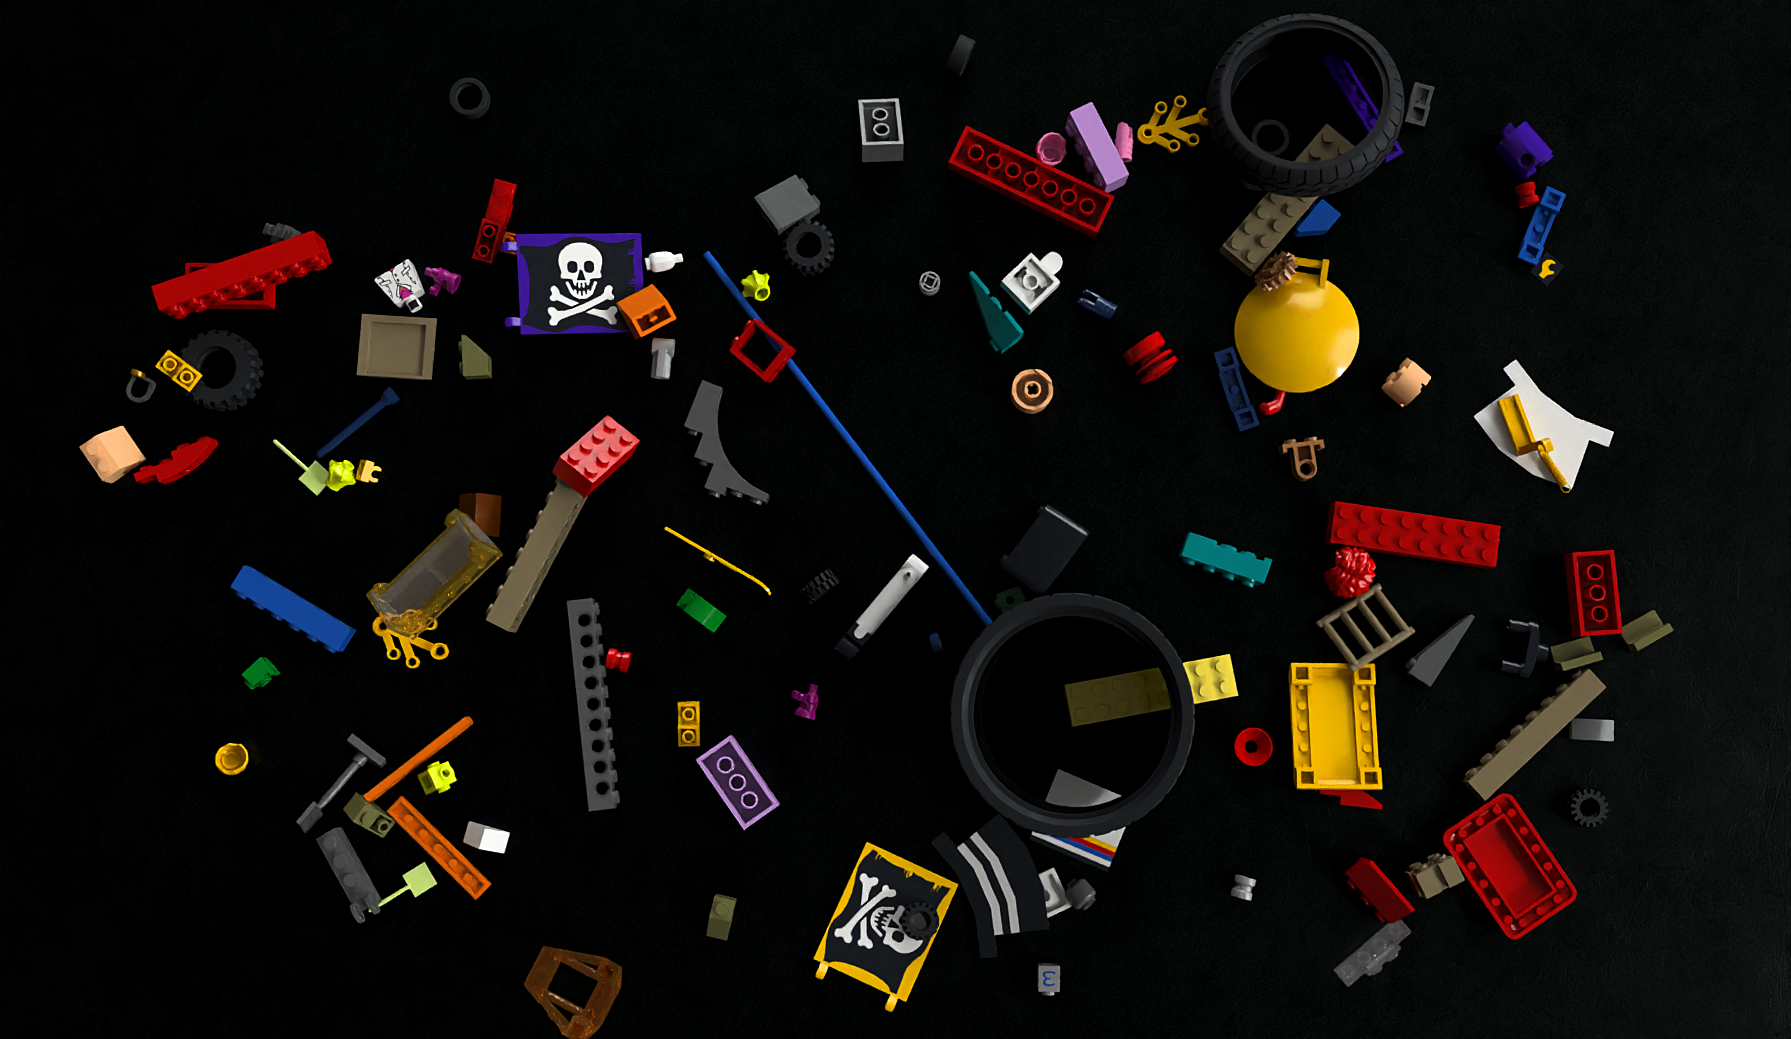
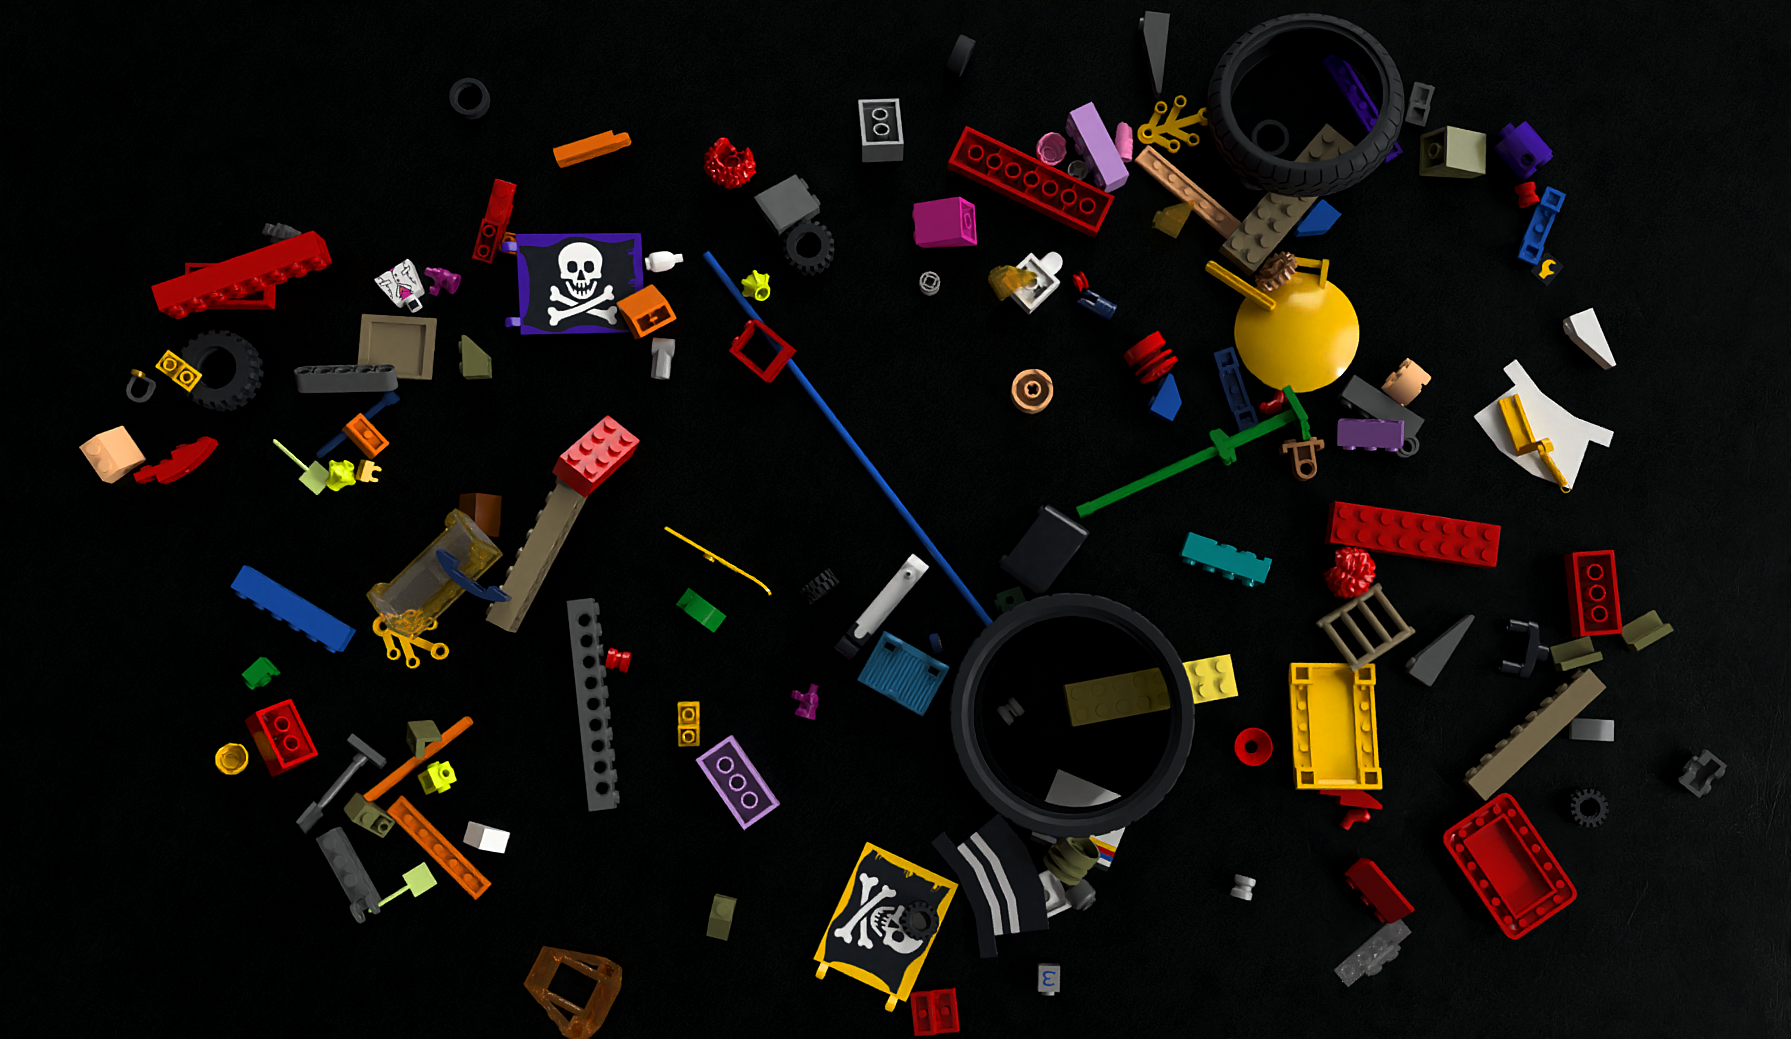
(281, 737): none -> red slope
(346, 378): none -> dark grey beam
(365, 436): none -> orange slope
(420, 732): none -> olive panel
(450, 565): none -> dark blue slope
(590, 148): none -> orange hinge
(704, 421): dark grey arch -> none
(727, 166): none -> red hair
(903, 674): none -> dark azure window
(934, 1011): none -> red slope
(944, 223): none -> dark pink slope
(1000, 326): teal wedge -> none
(1009, 280): none -> clear yellow slope
(1014, 708): none -> light grey wheel
(1071, 858): none -> olive wheel
(1078, 169): none -> light grey wheel
(1080, 281): none -> red bush
(1154, 41): none -> dark grey slope
(1166, 401): none -> blue slope
(1173, 218): none -> clear yellow slope
(1186, 191): none -> light nougat tile
(1222, 446): none -> green piece
(1240, 286): none -> yellow axle
(1354, 815): none -> red arm
(1370, 434): none -> medium lavender brick
(1375, 405): none -> dark grey hinge
(1434, 875): dark tan brick -> none
(1452, 153): none -> olive slope
(1587, 334): none -> white slope
(1701, 771): none -> dark grey cylinder

